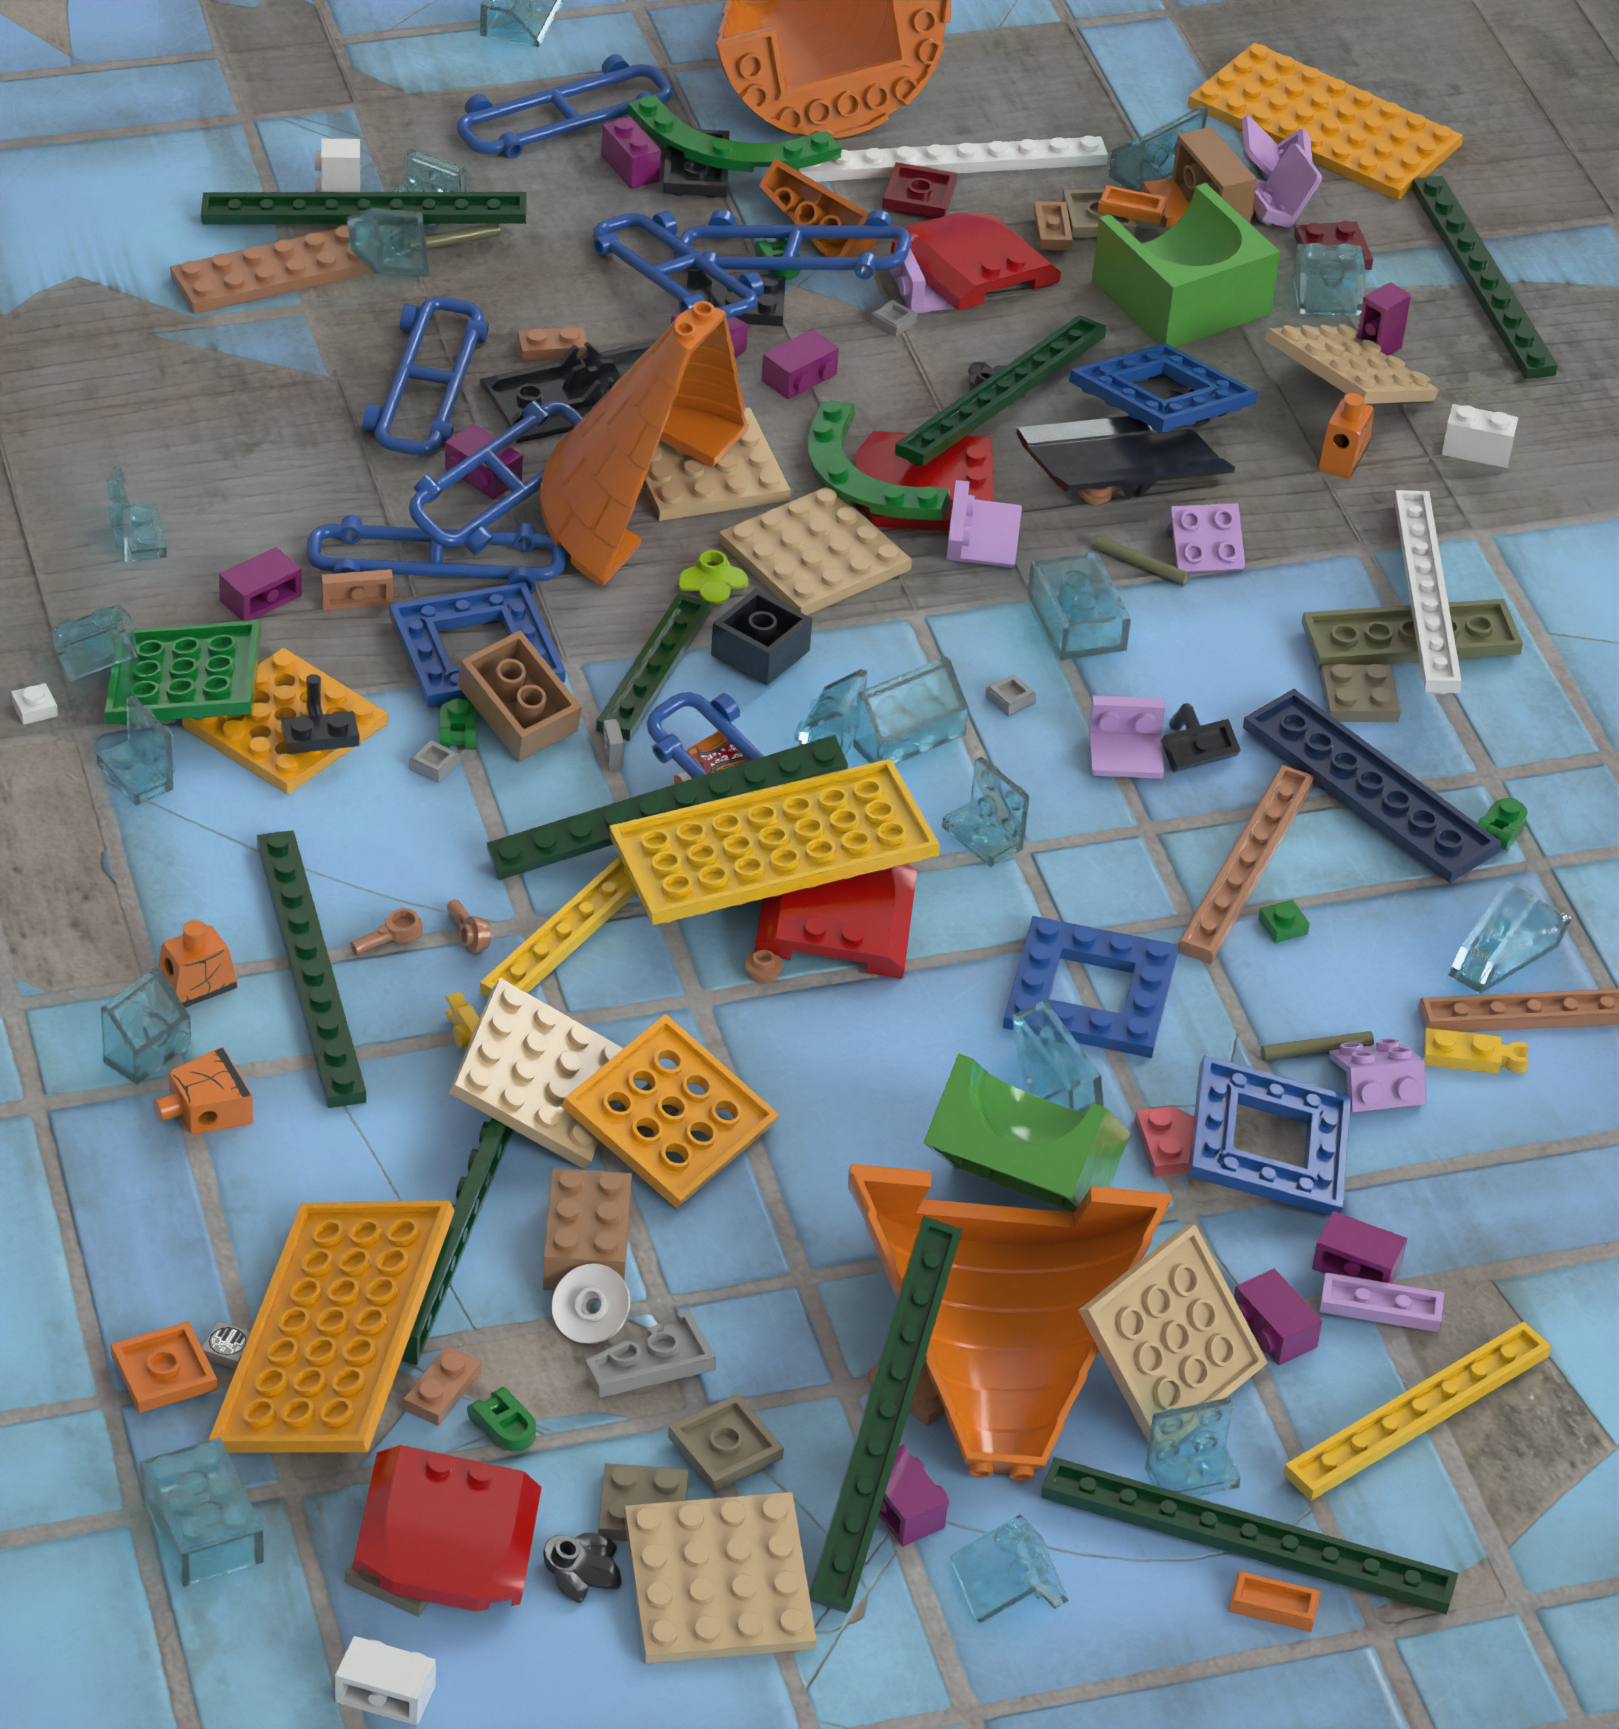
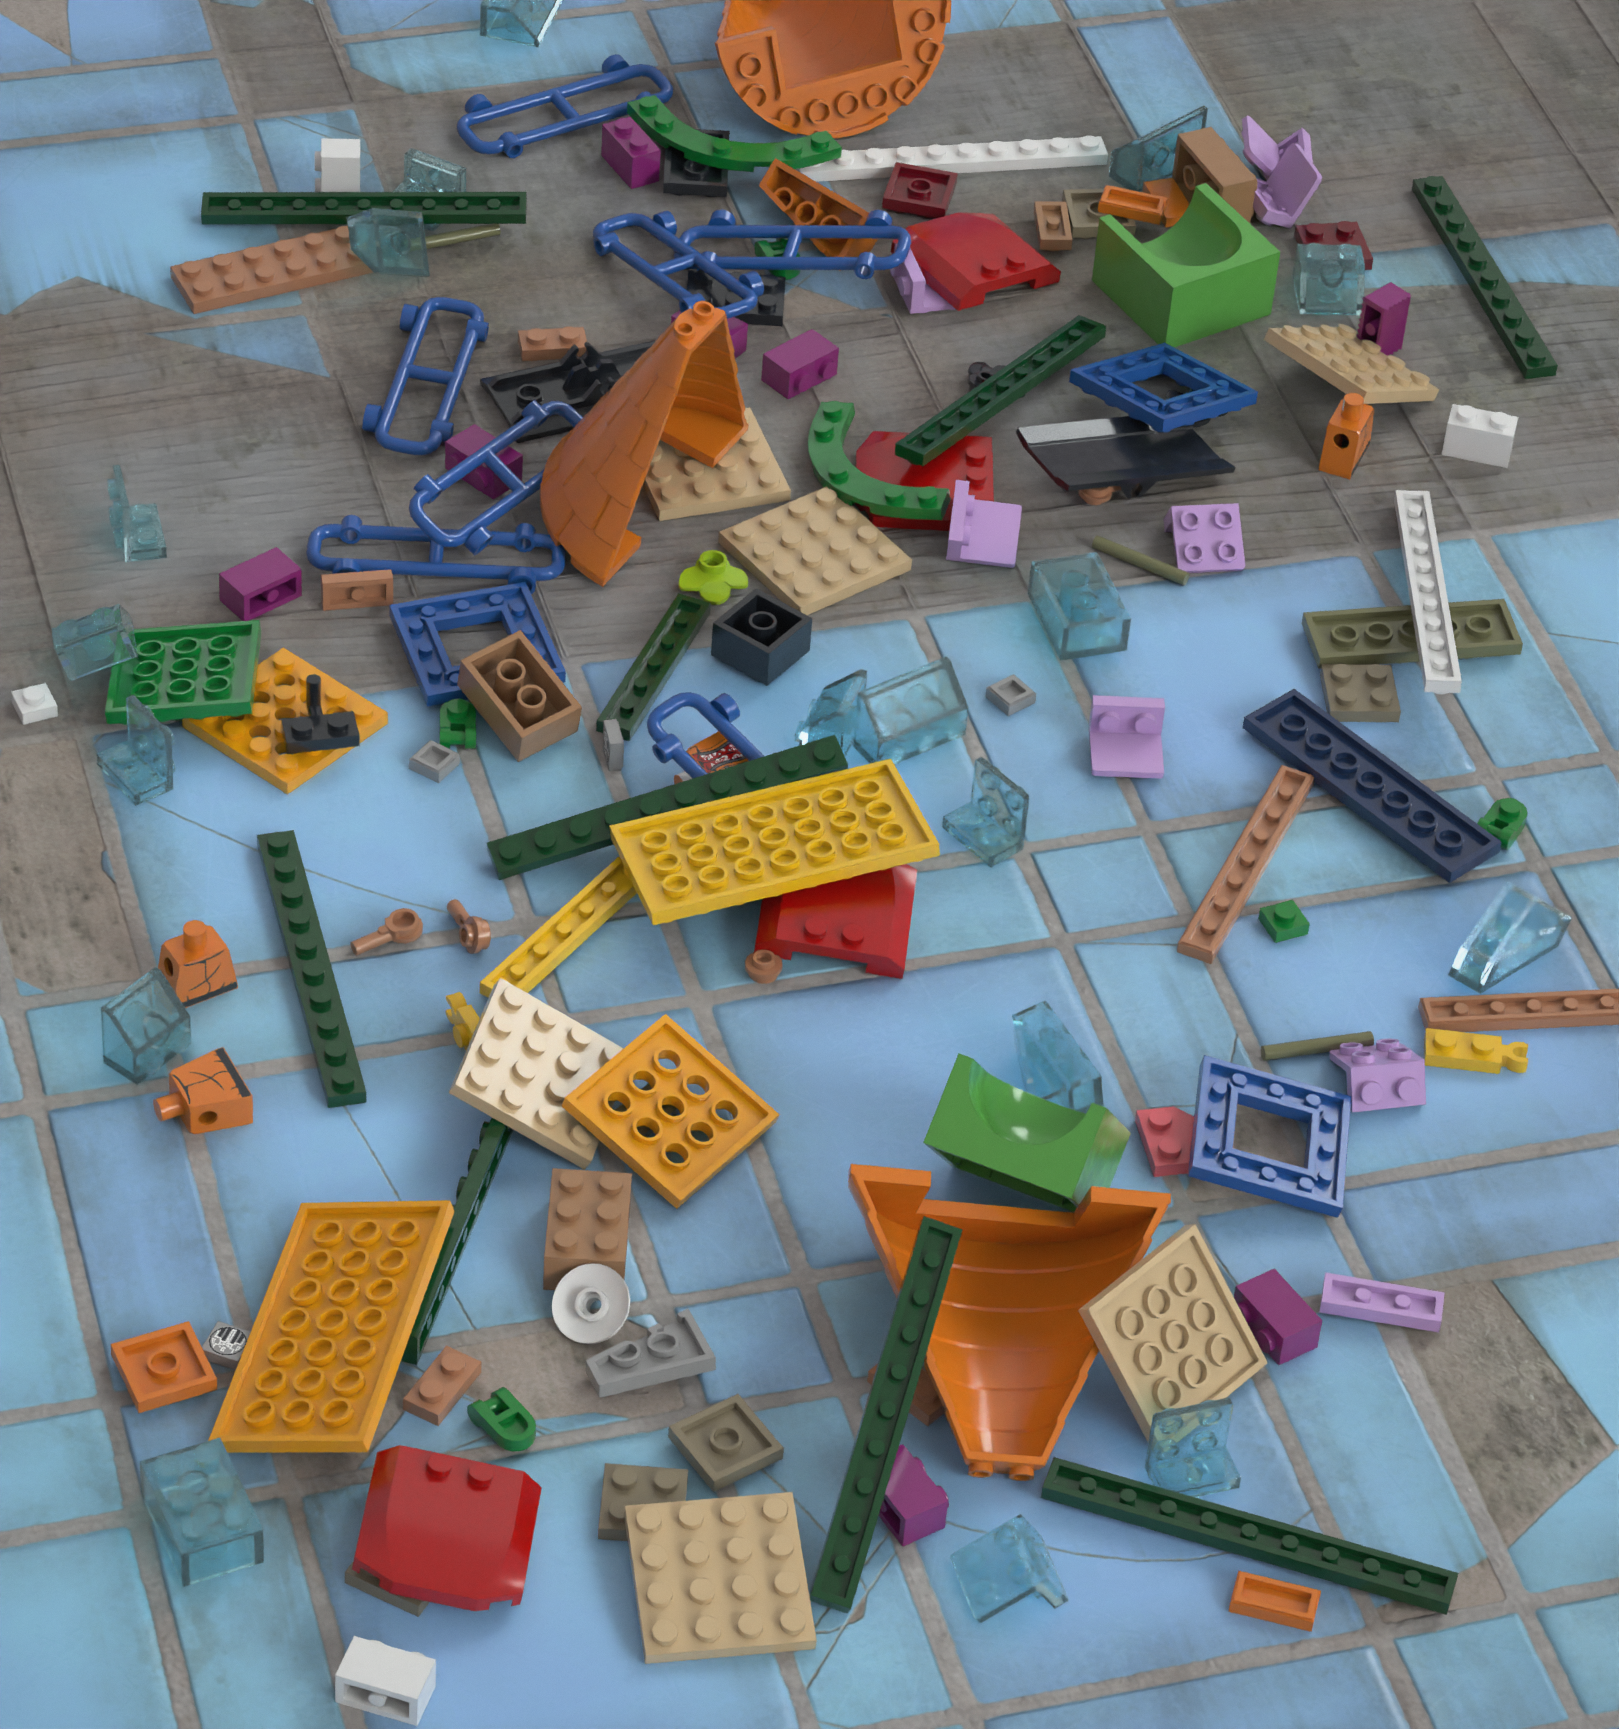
(584, 1565): black plate -> none
(894, 318): light grey tile -> none
(1146, 958): blue plate -> none
(1198, 743): black plate -> none
(1346, 125): light orange plate -> none
(1358, 1250): magenta brick -> none
(1416, 1411): yellow plate -> none

